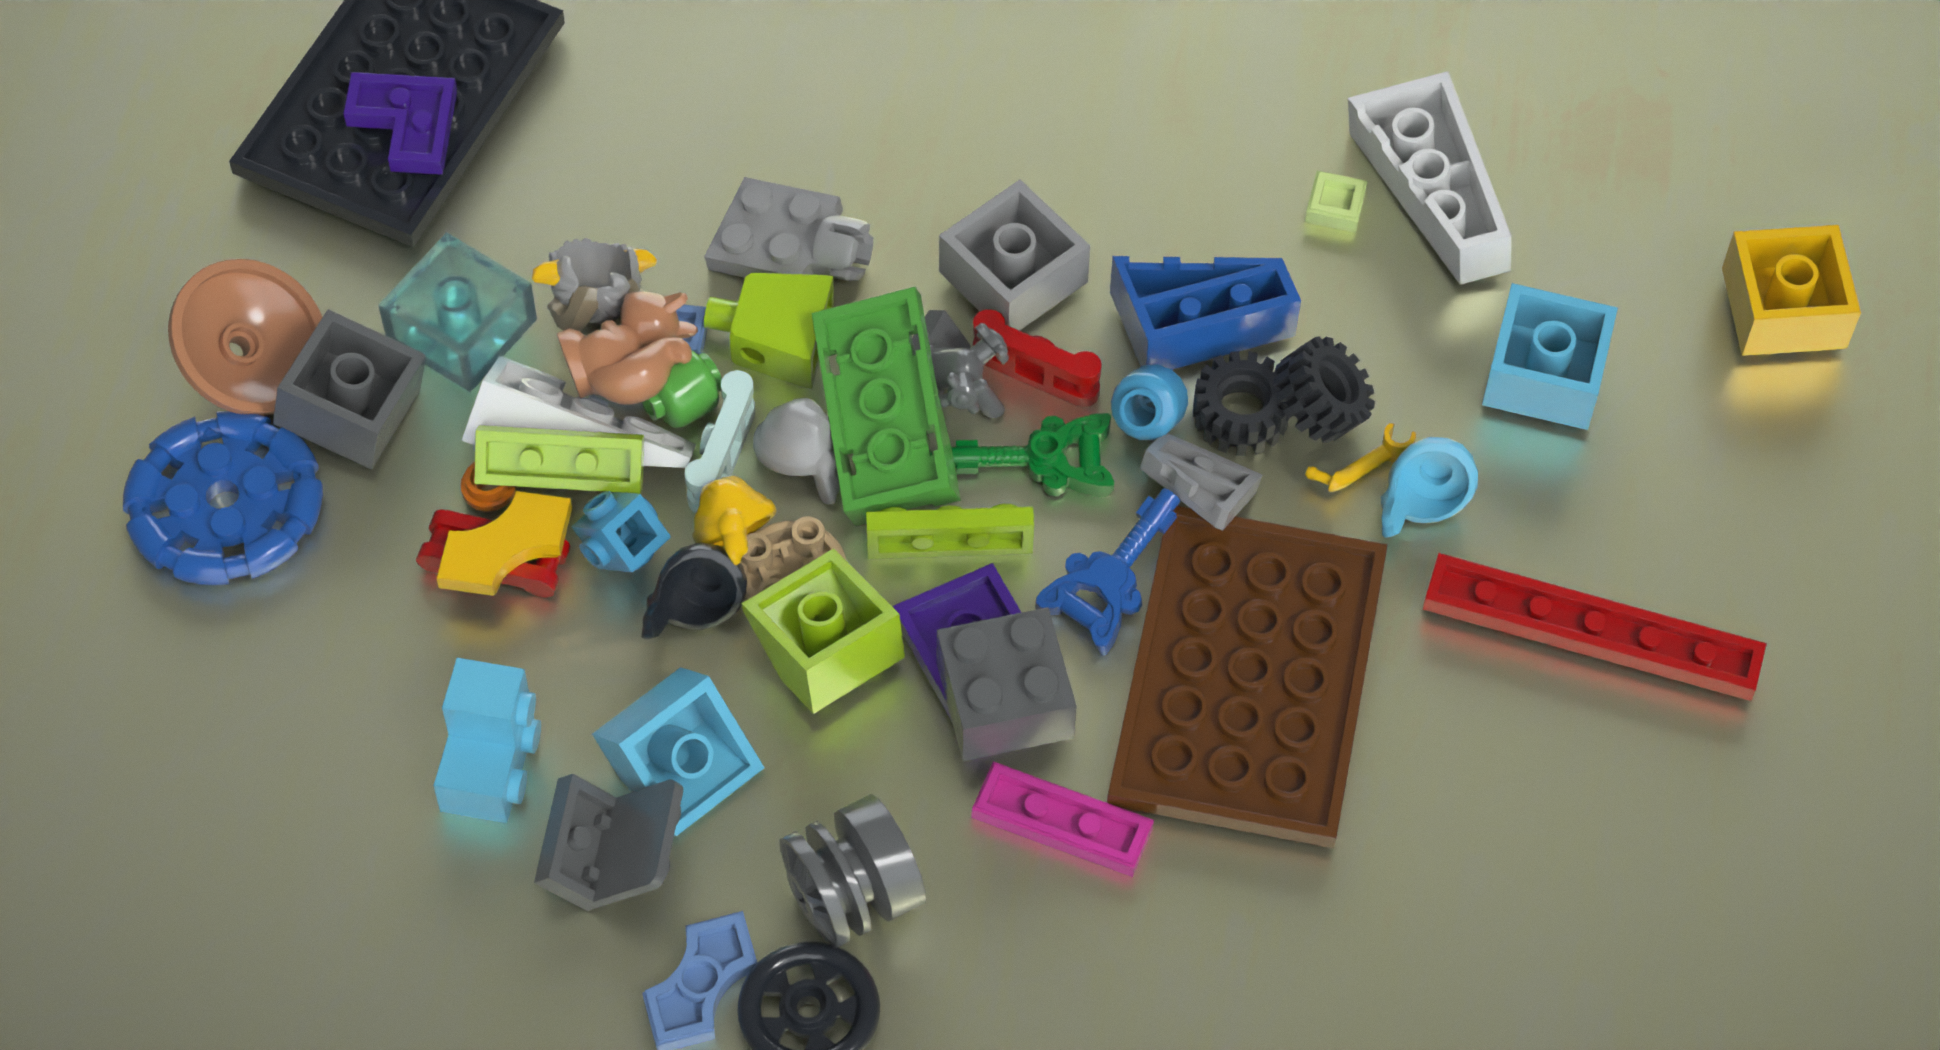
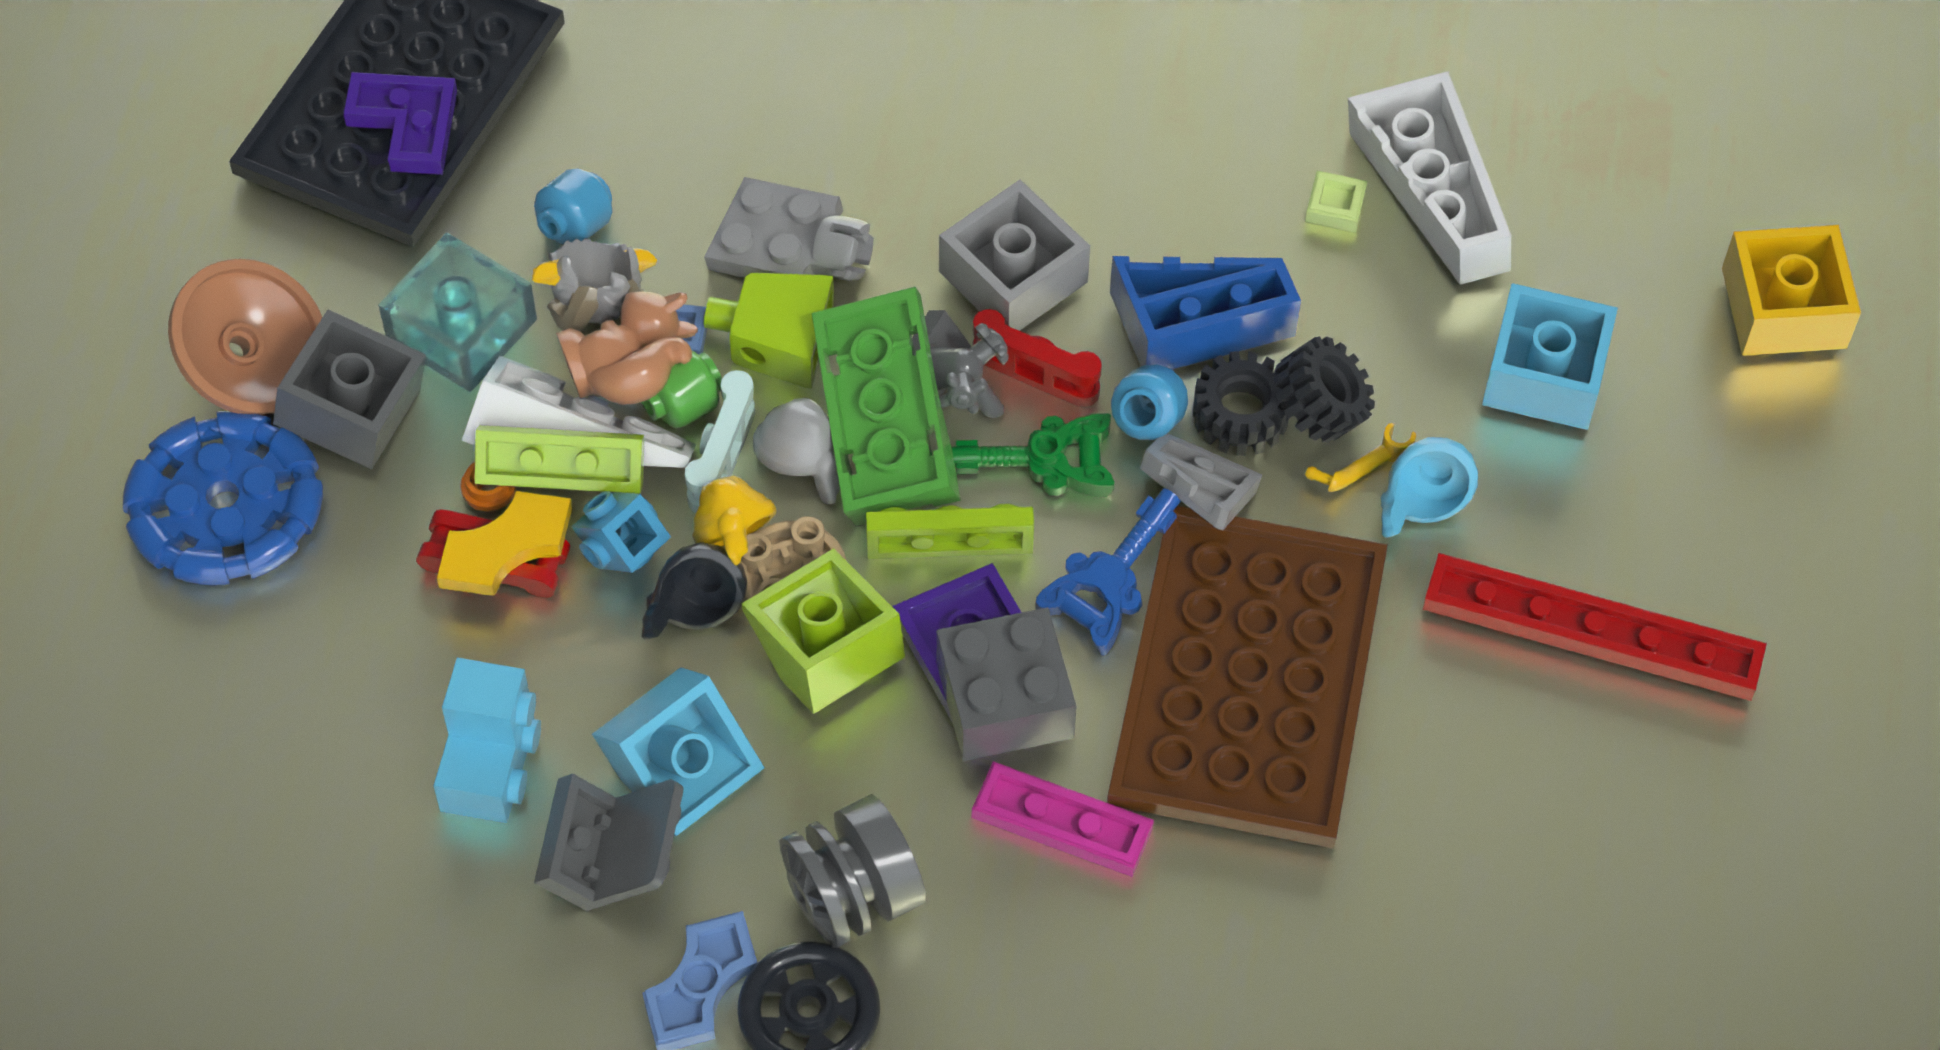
(574, 204): none -> dark azure head

